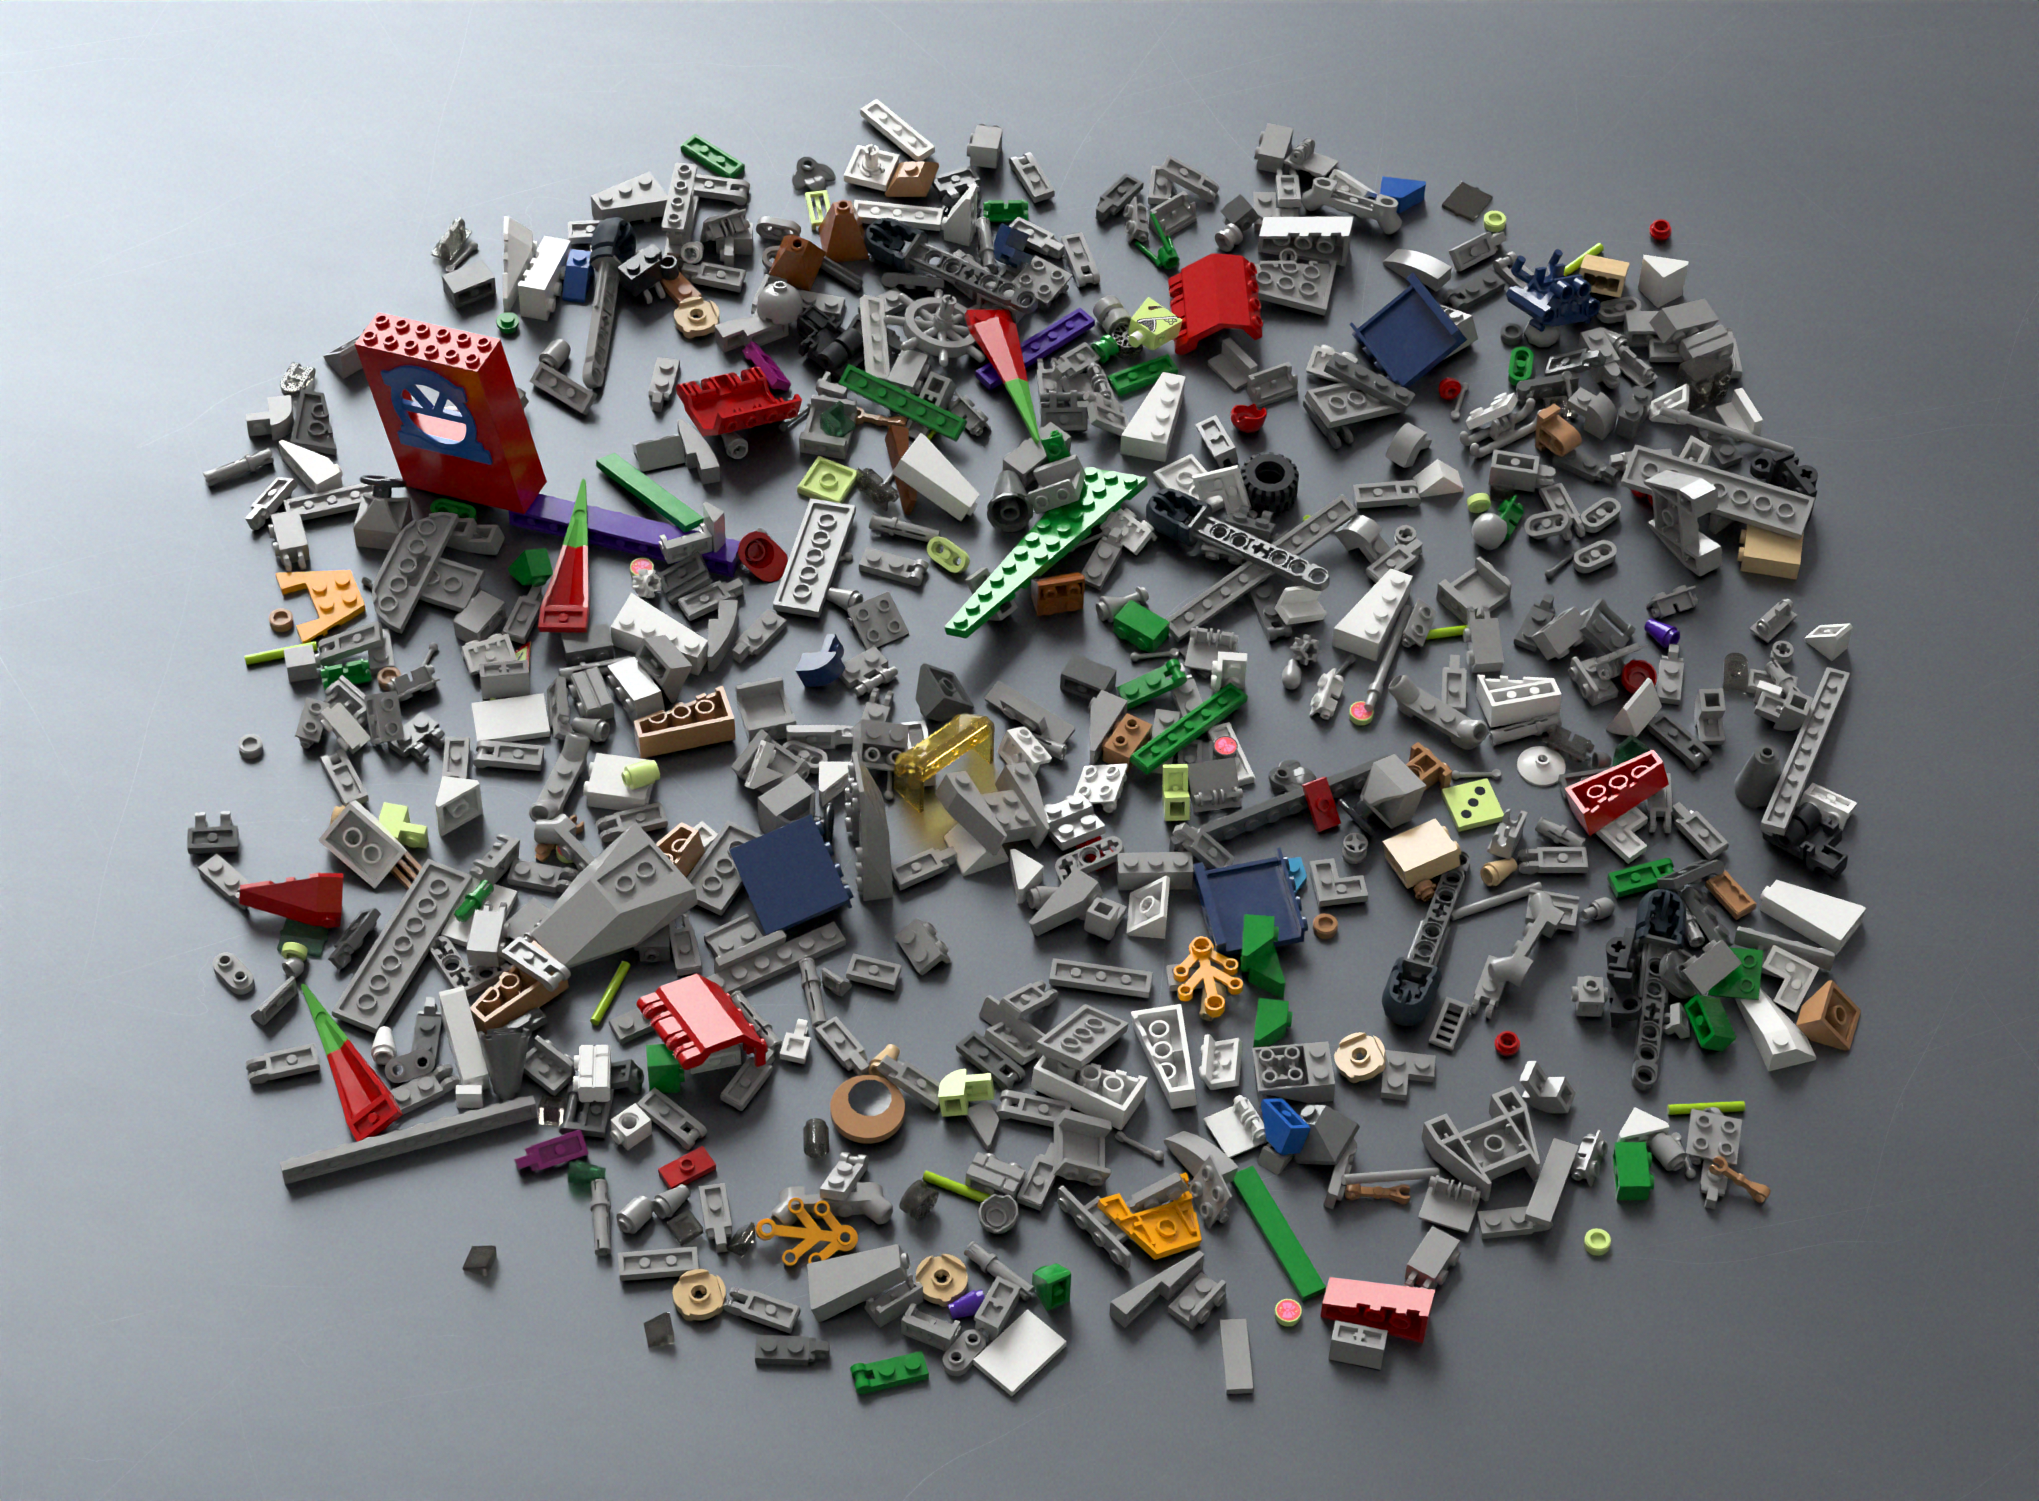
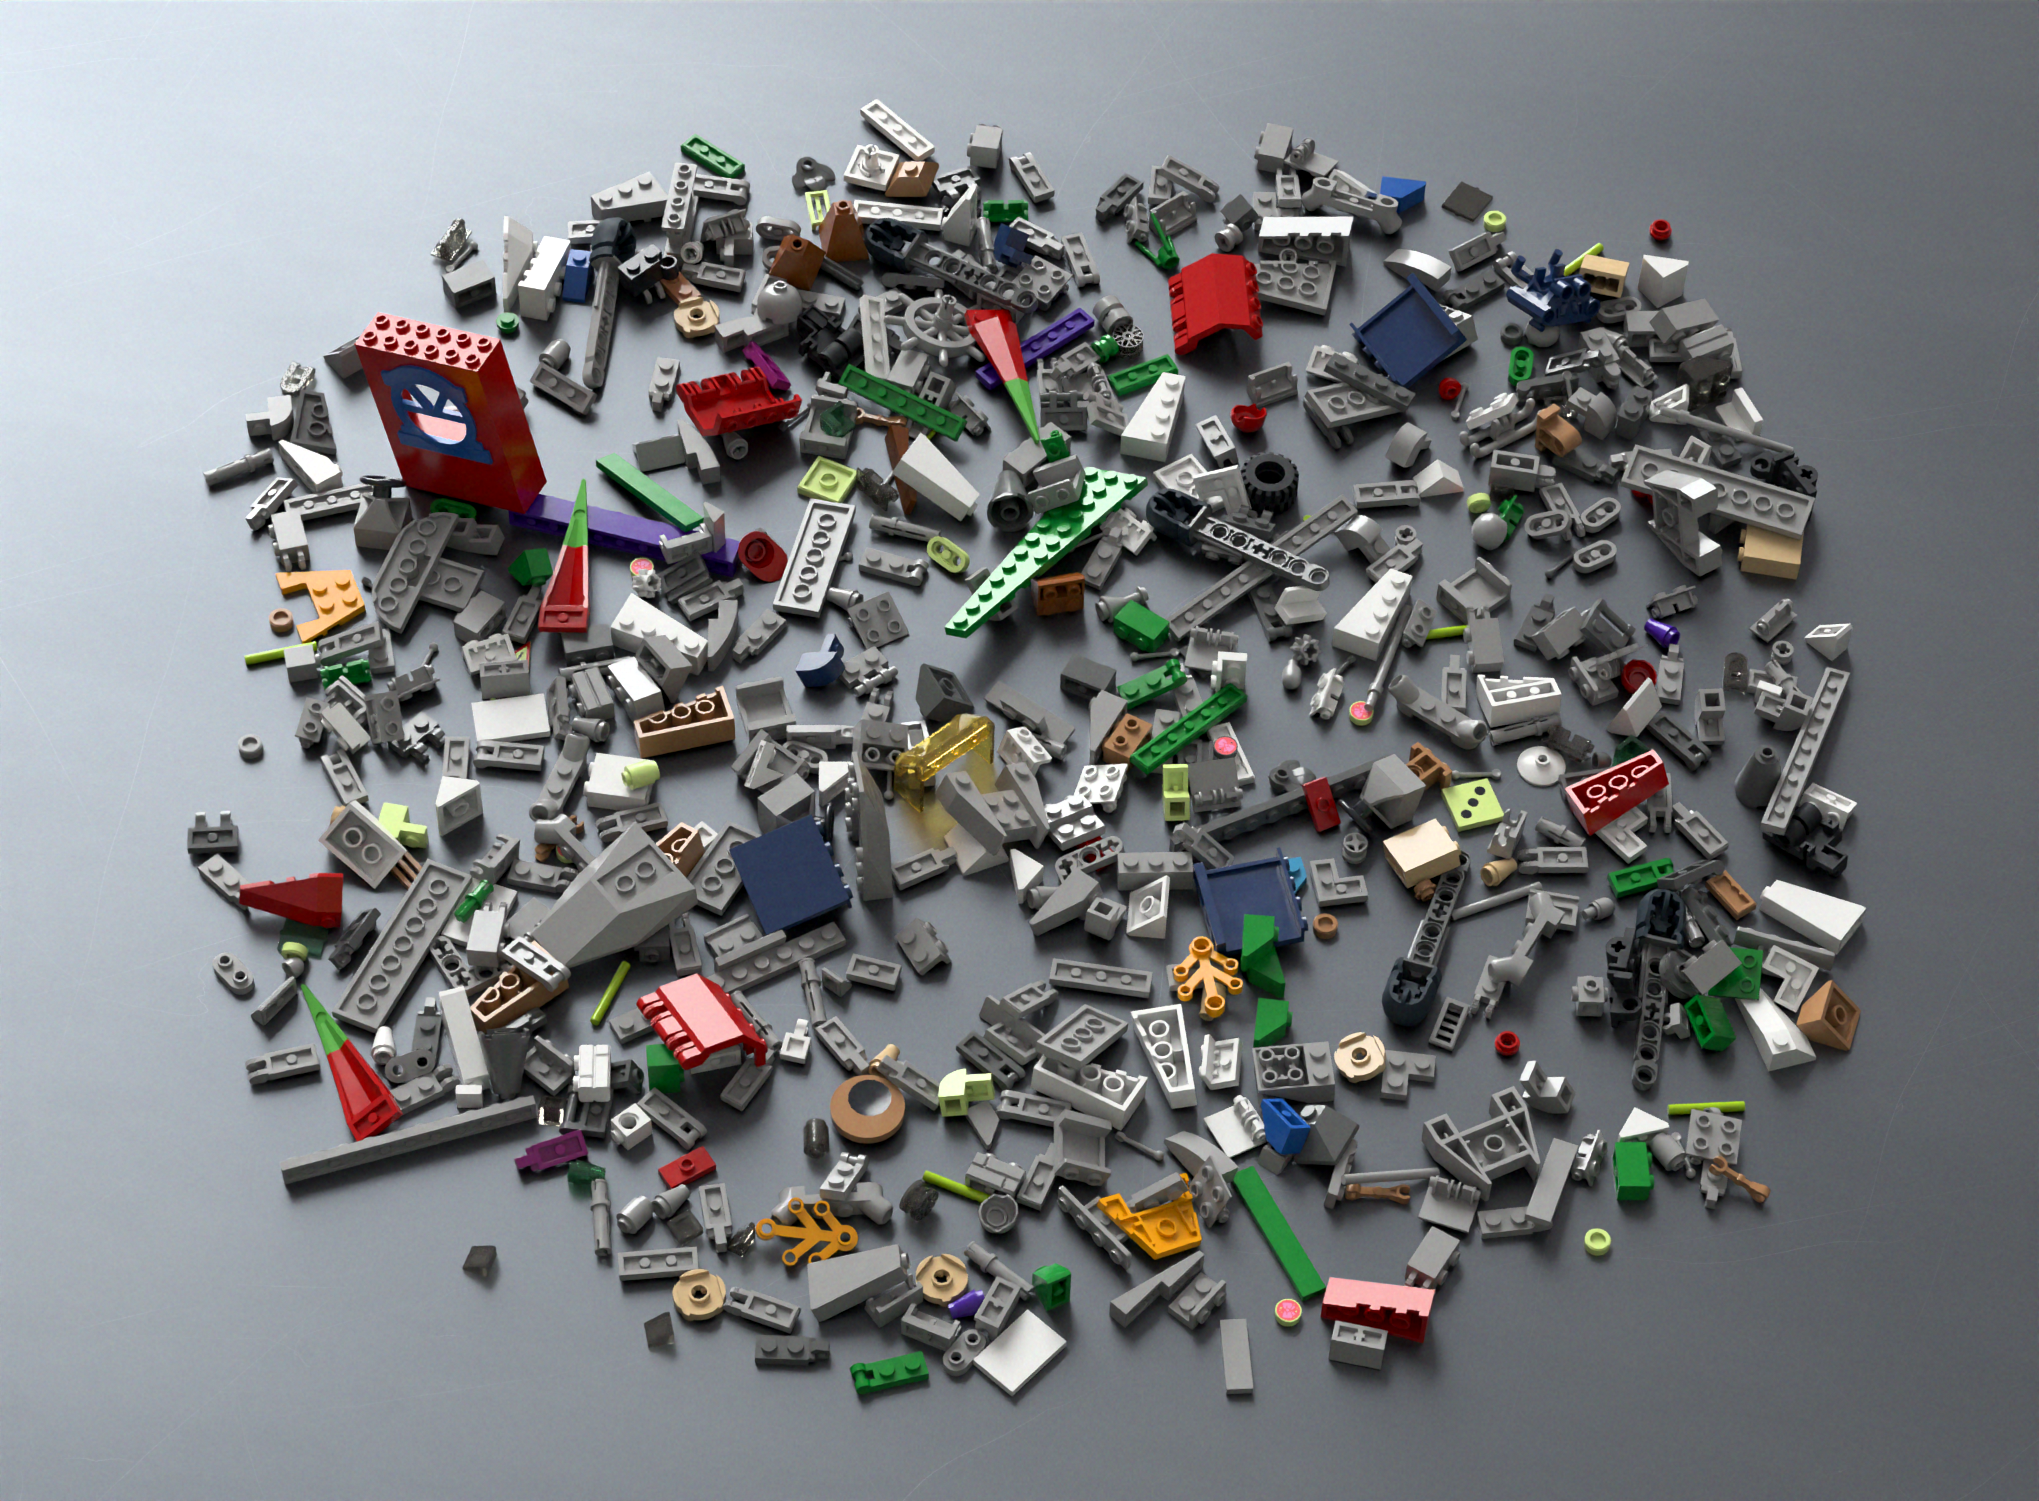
(385, 675): medium nougat tile -> none
(1153, 325): yellowish green torso -> none
(1233, 365): light grey panel -> none

